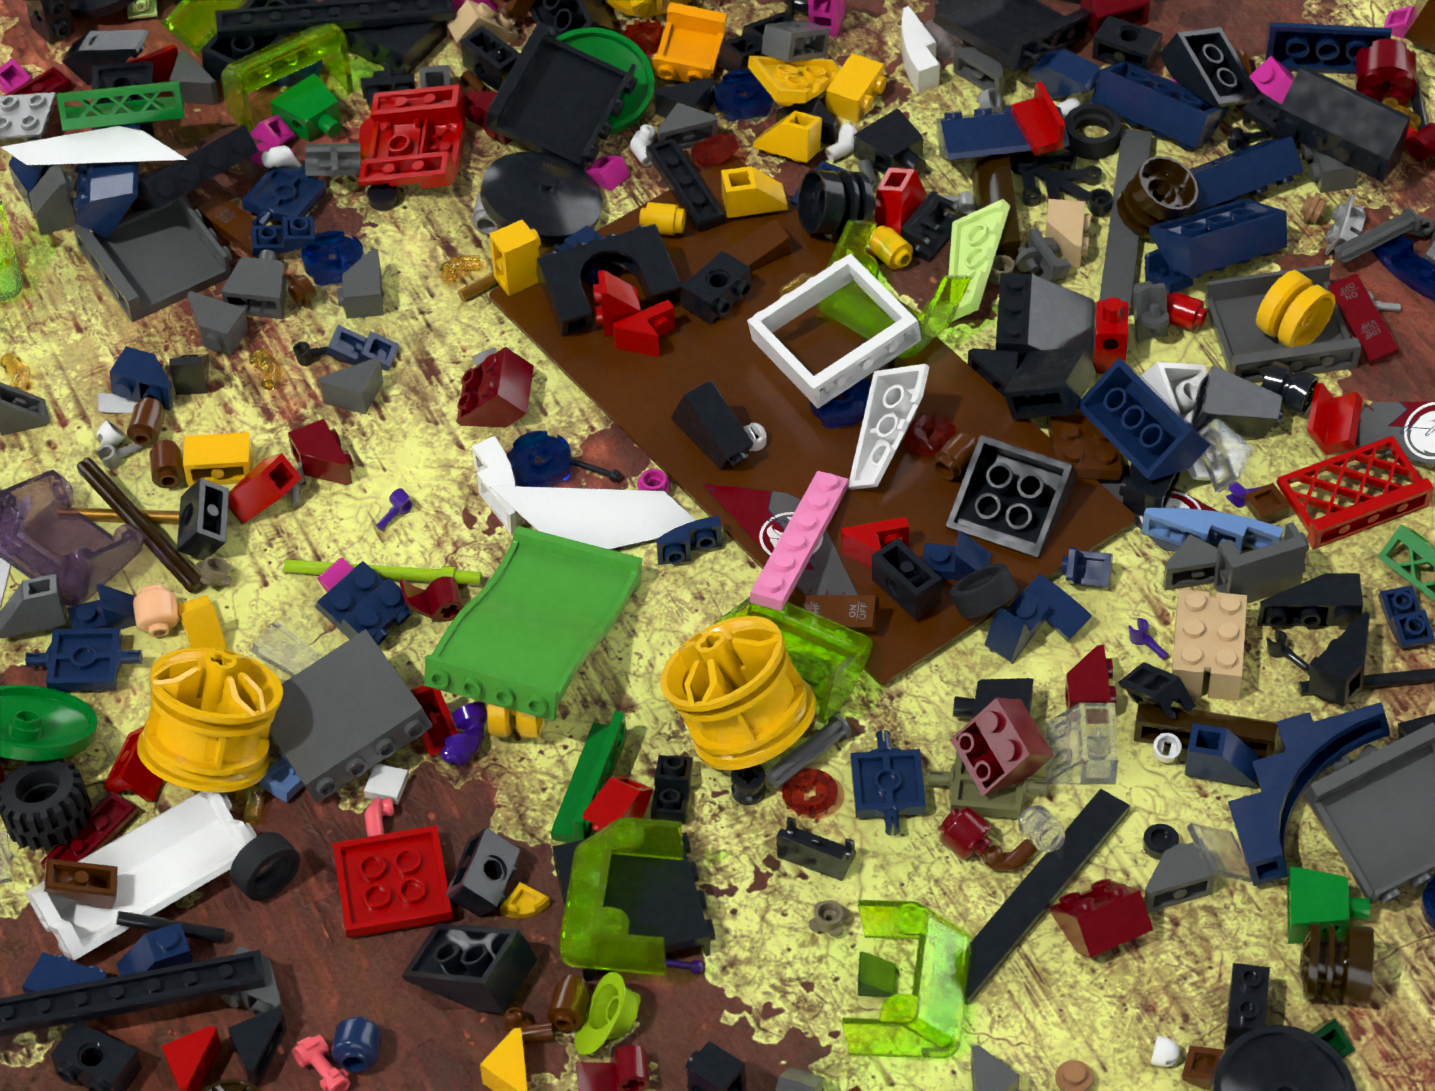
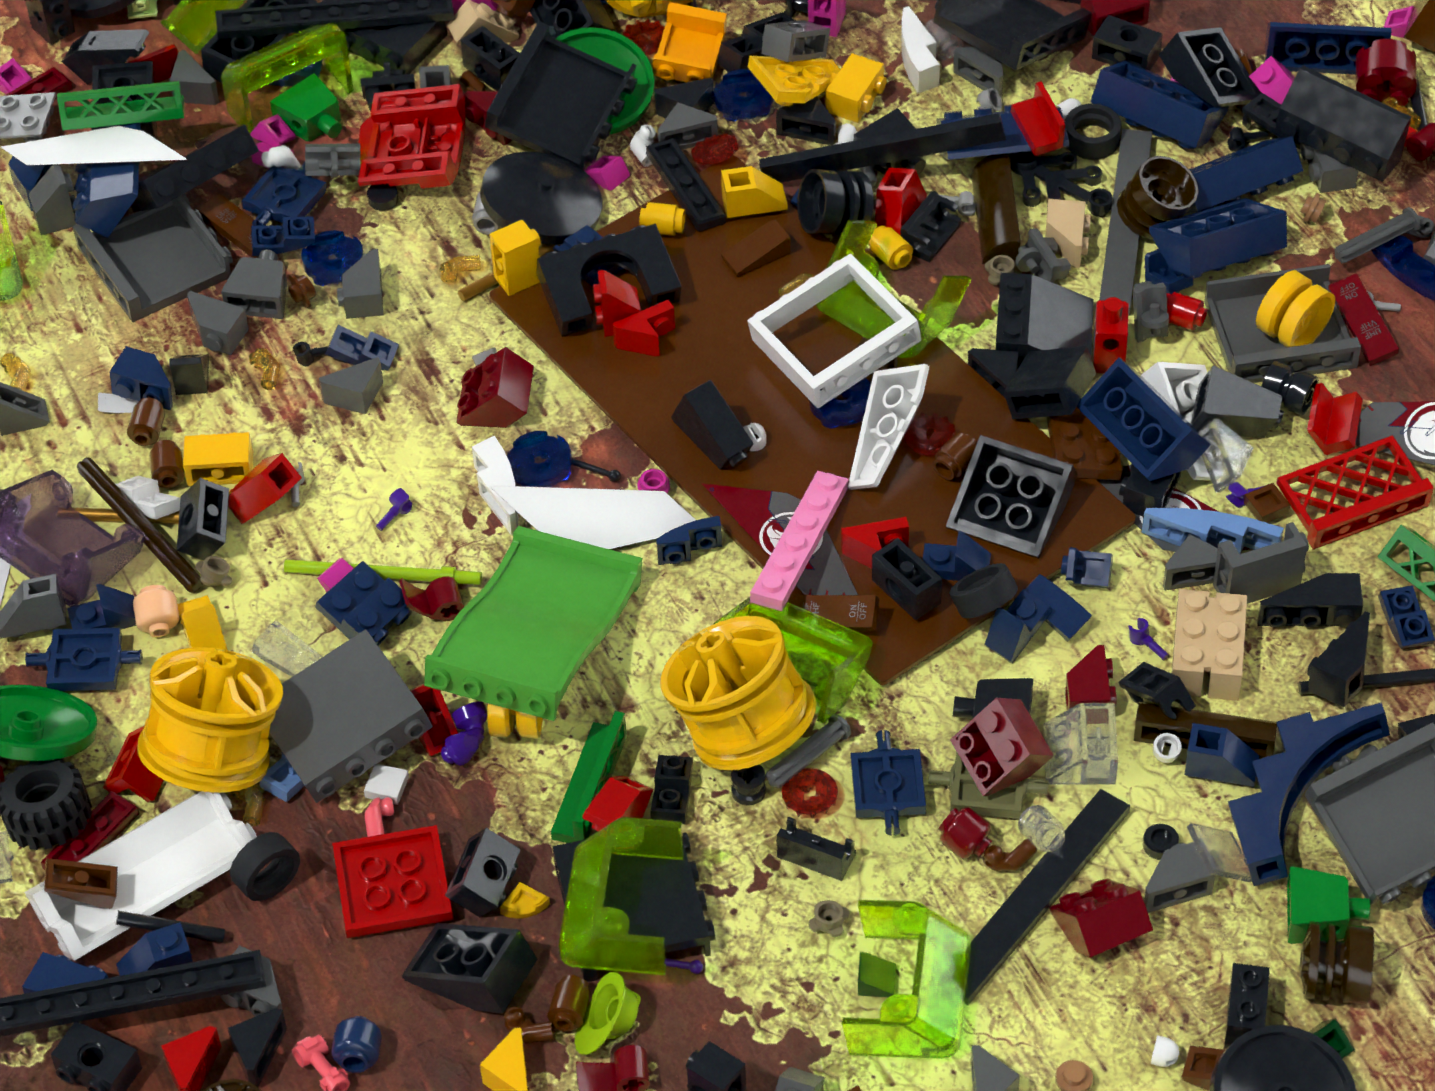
(109, 434): white hinge -> none
(111, 457): light grey hand -> none
(146, 497): none -> white slope
(321, 453): dark red slope -> none
(716, 287): black brick -> none
(793, 137): yellow slope -> none
(886, 148): none -> black tile
(974, 249): yellowish green wing -> none
(1064, 73): dark blue slope -> none
(1280, 649): black hand -> none
(1347, 224): light grey hinge -> none

